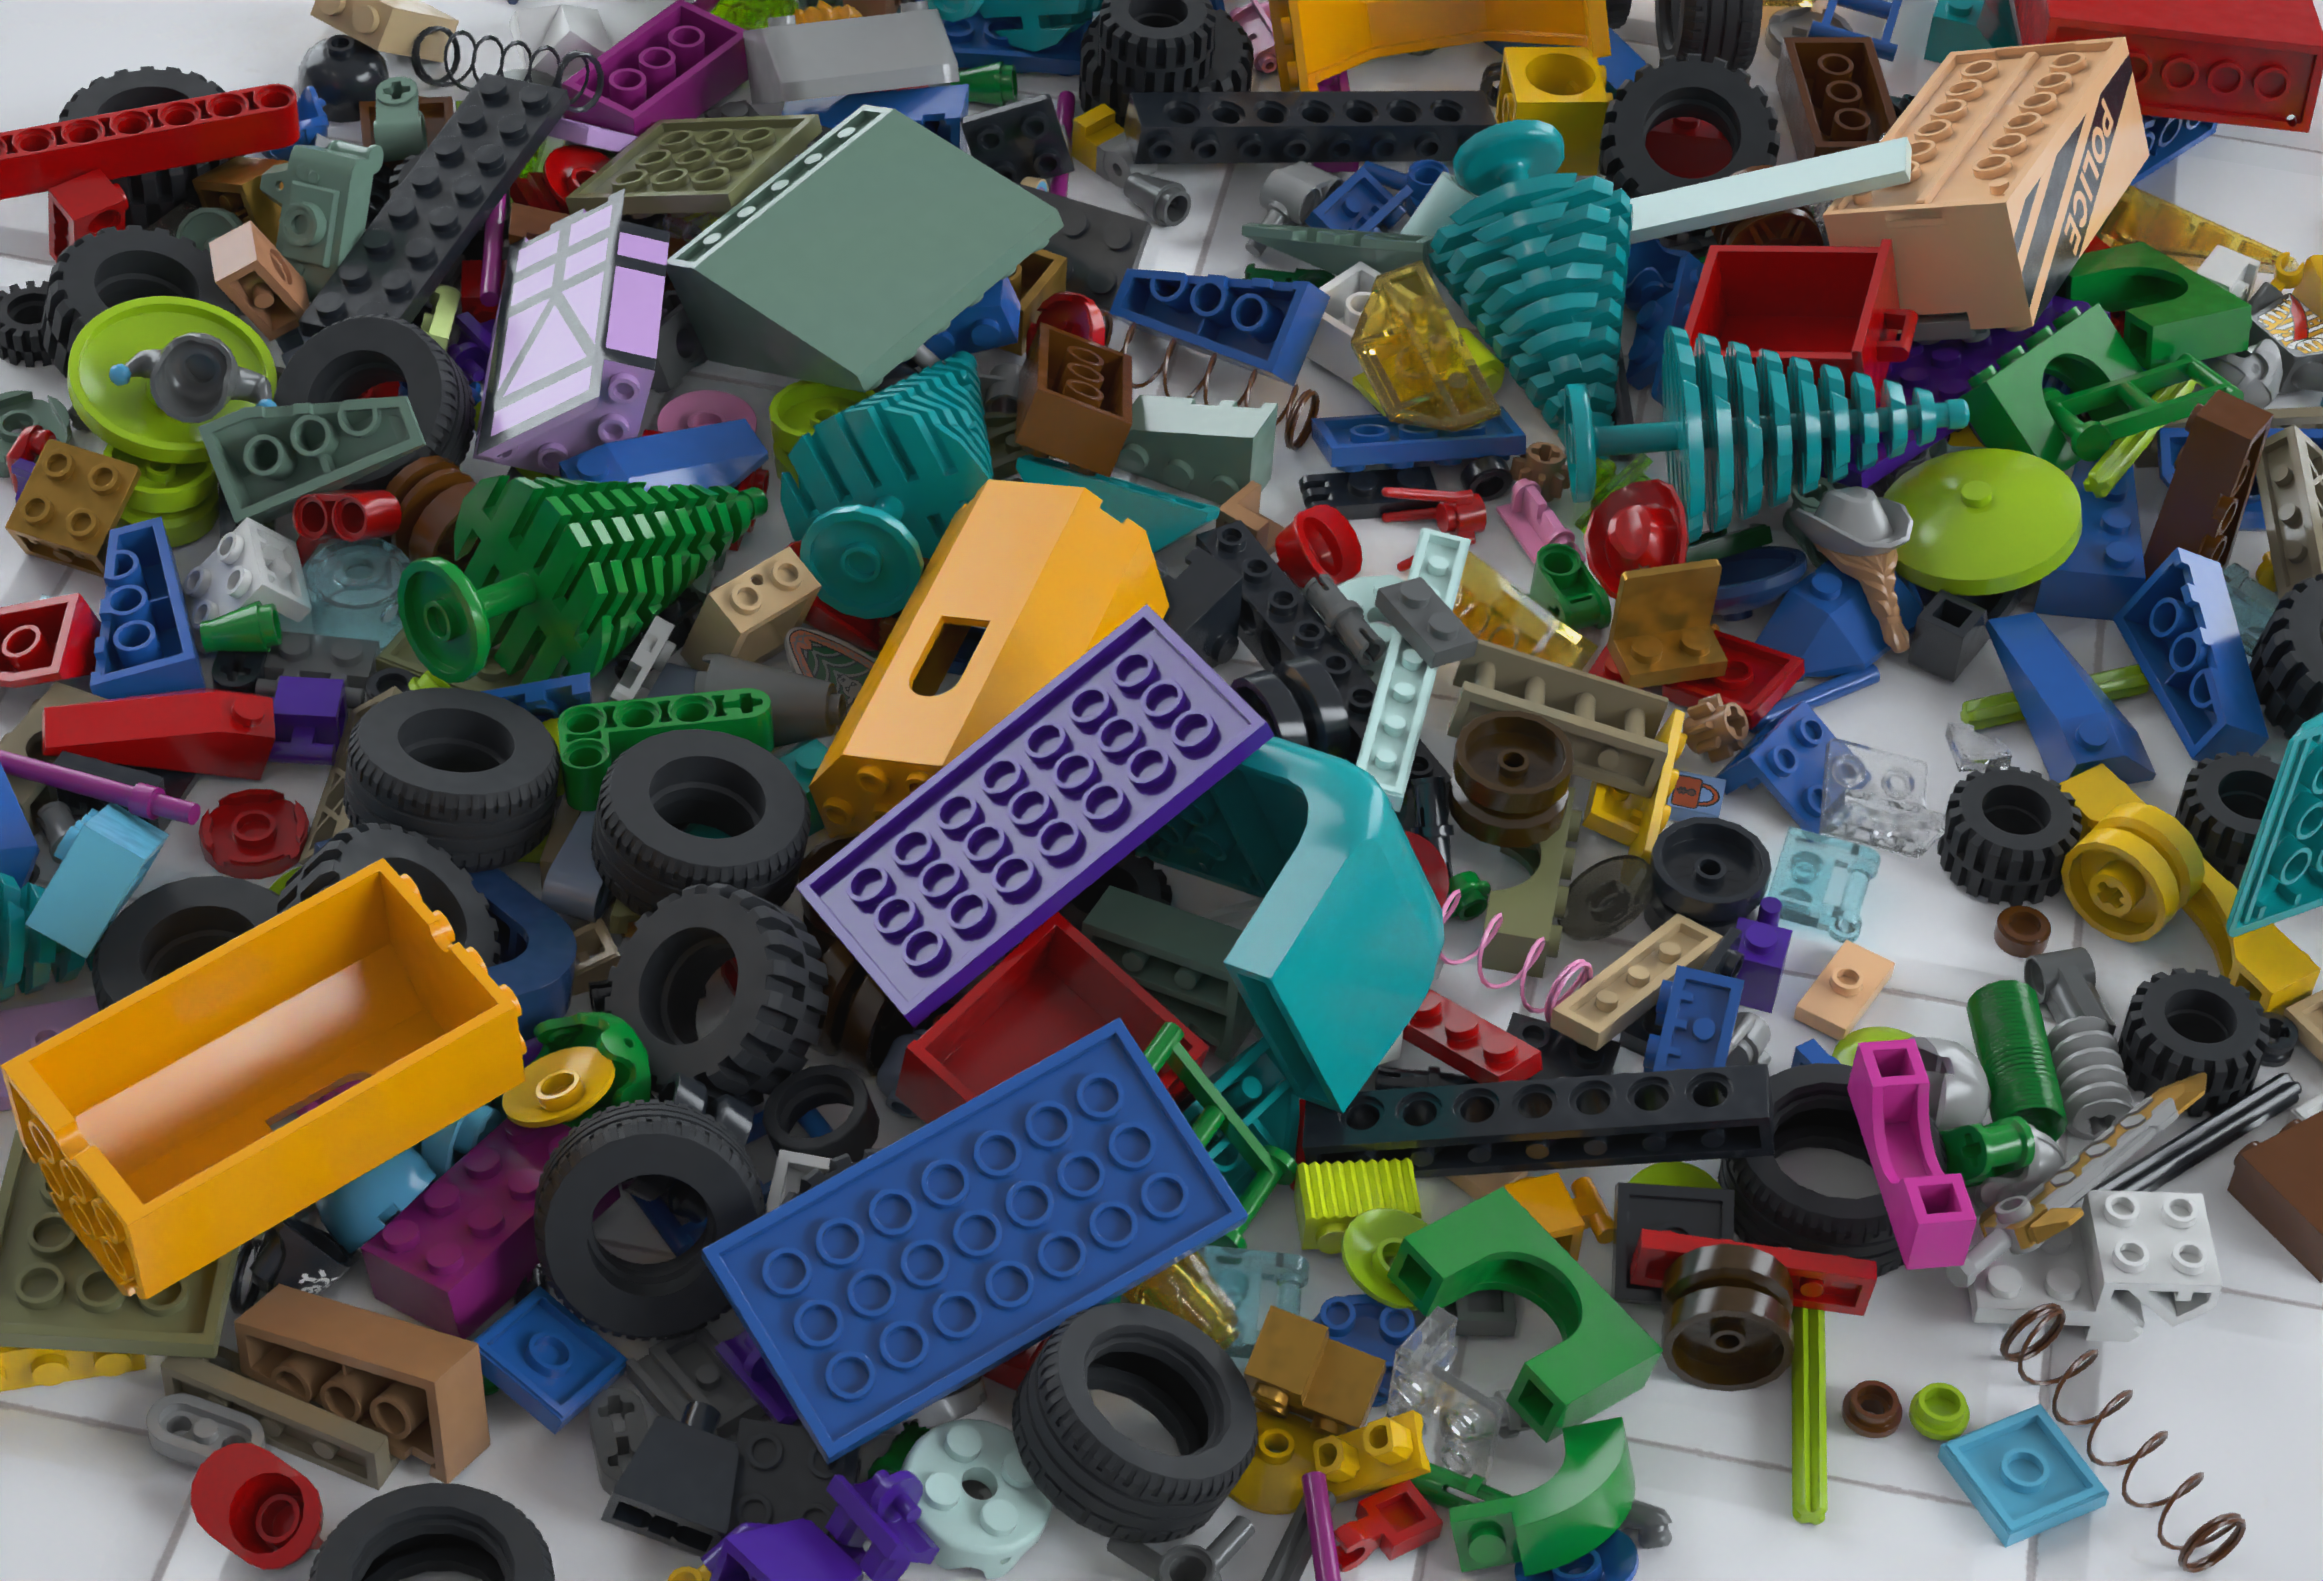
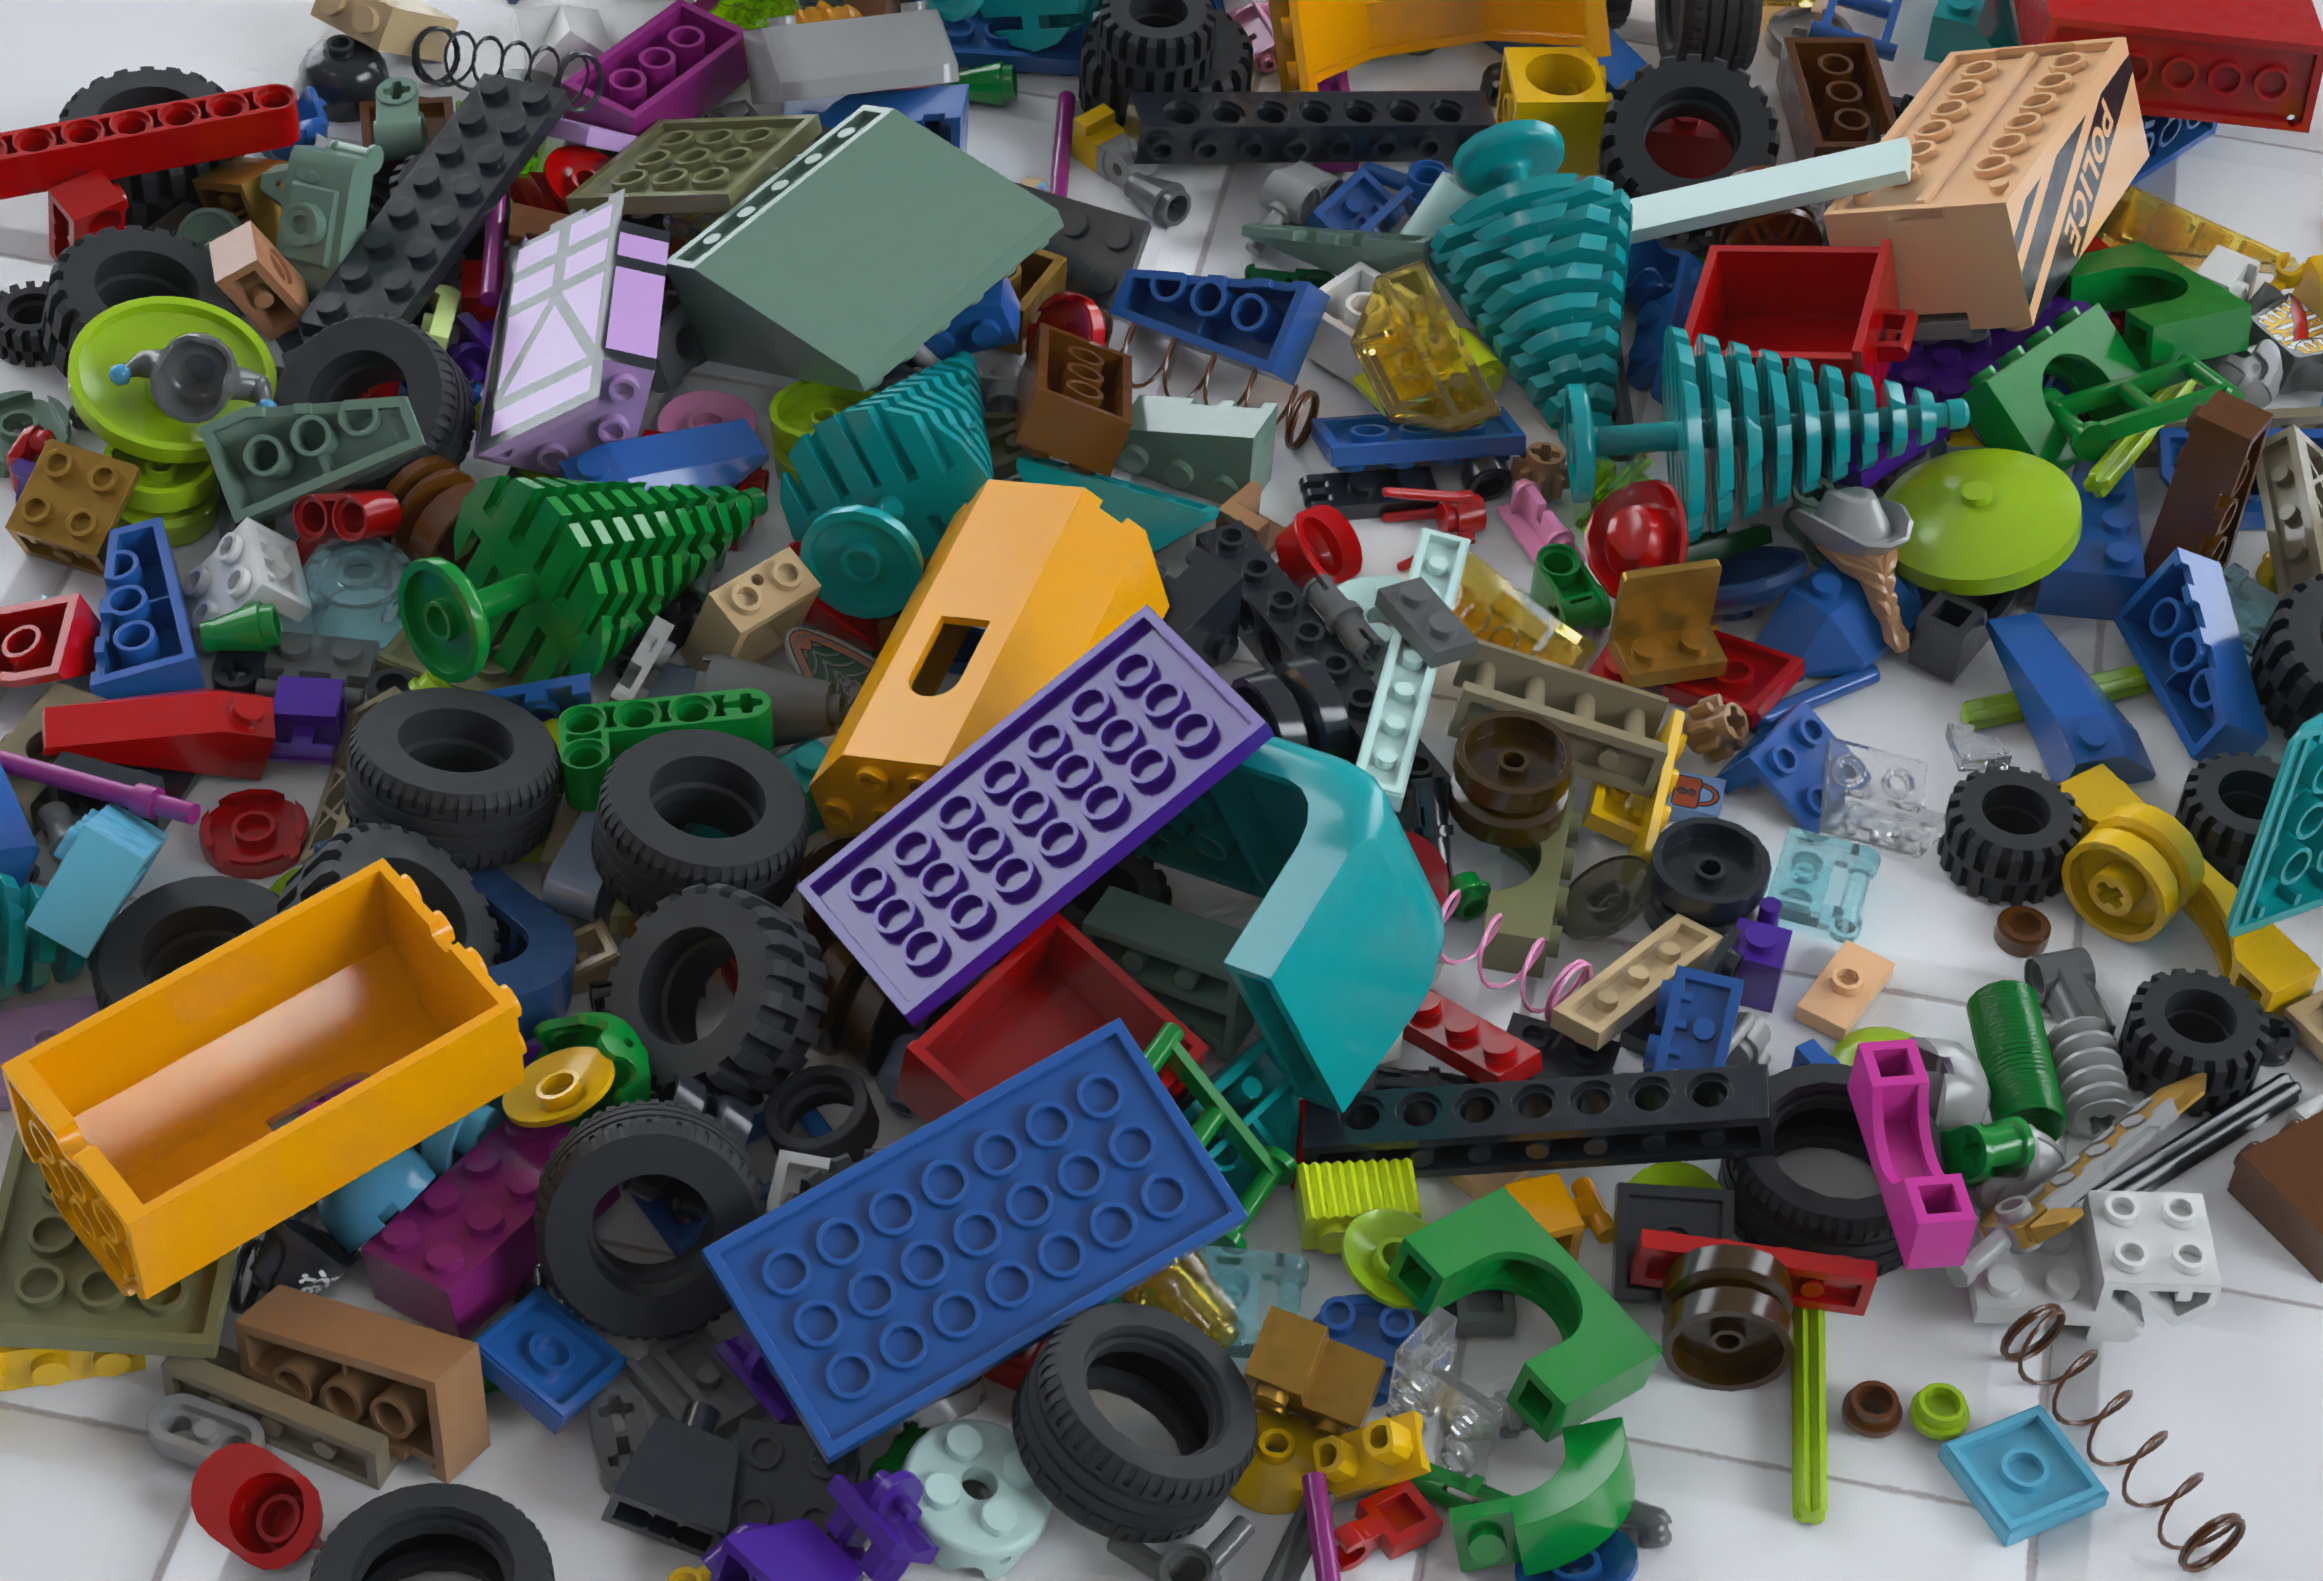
(1020, 139): black bracket -> none

